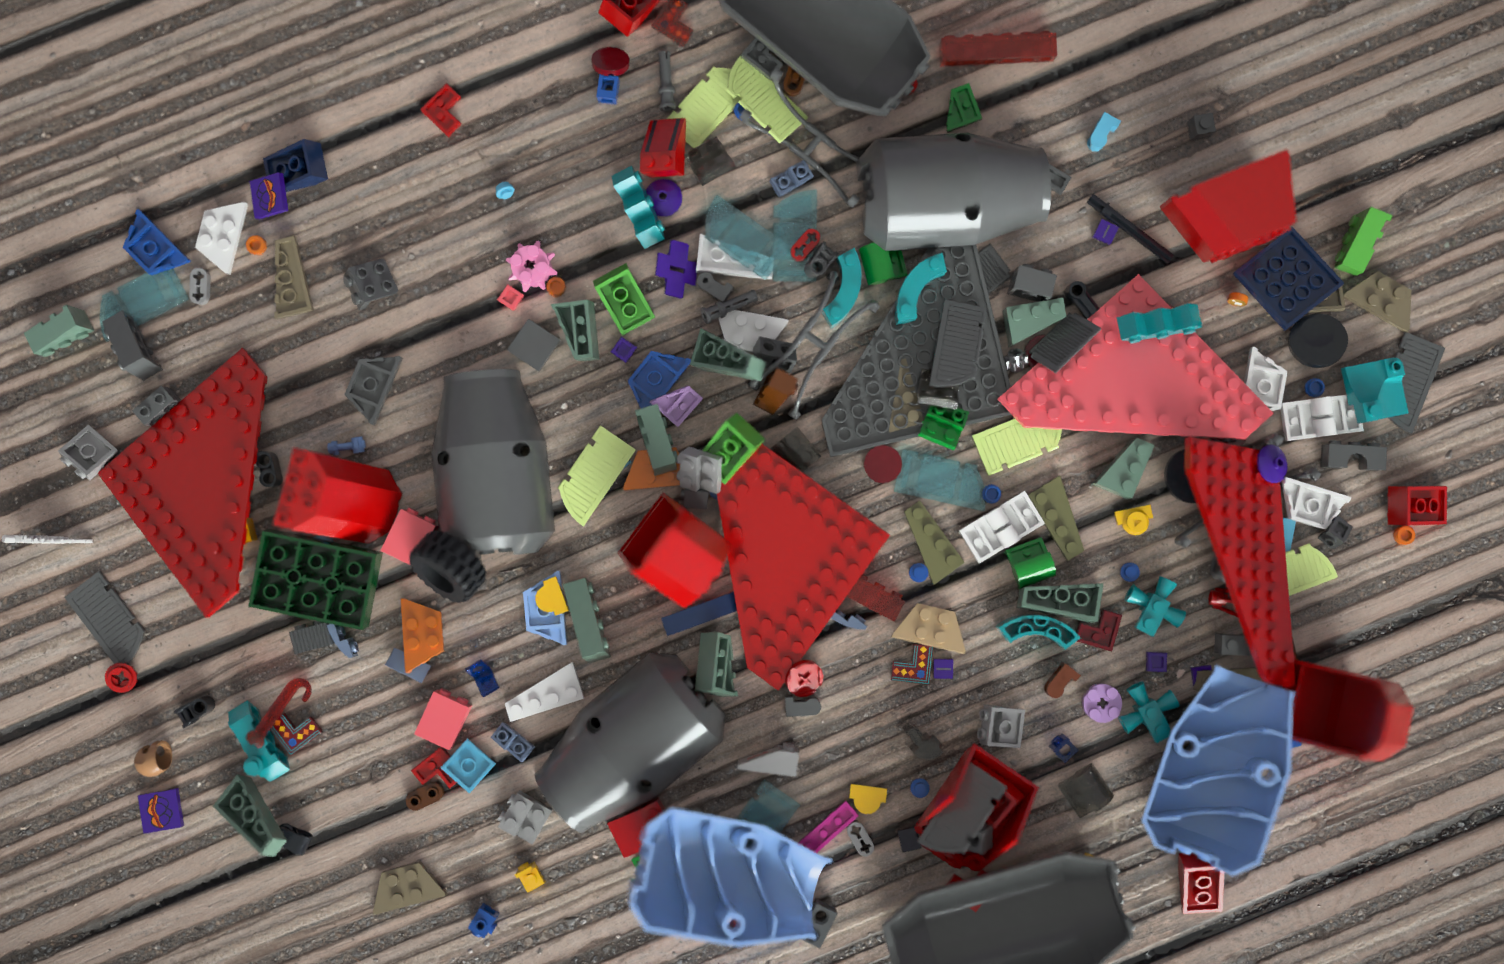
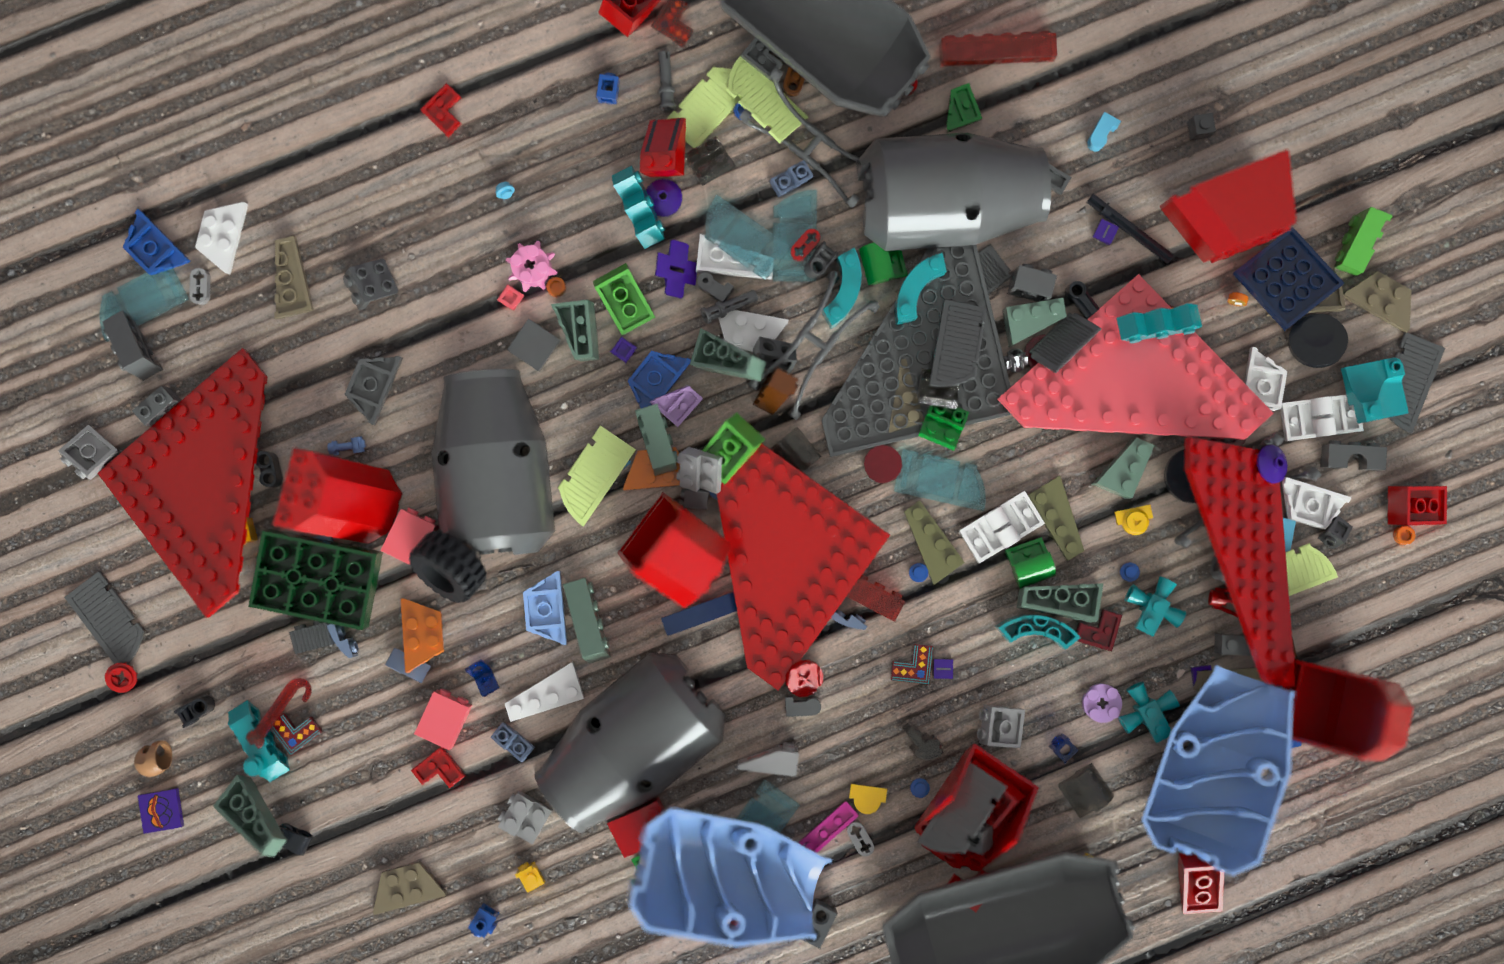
(41, 539): white animal -> none
(59, 331): sand green wedge -> none
(256, 245): orange tile -> none
(269, 195): dark purple tile -> none
(300, 164): dark blue slope -> none
(424, 796): reddish brown plate -> none
(468, 765): medium azure tile -> none
(550, 597): yellow piece -> none
(610, 61): dark red tile -> none
(714, 665): sand green wedge -> none
(908, 839): black slope -> none
(931, 628): tan wing -> none
(991, 493): blue plate -> none
(1013, 444): yellowish green piece -> none
(1059, 679): copper leg -> none
(1156, 661): dark purple tile -> none
(1314, 387): blue plate -> none

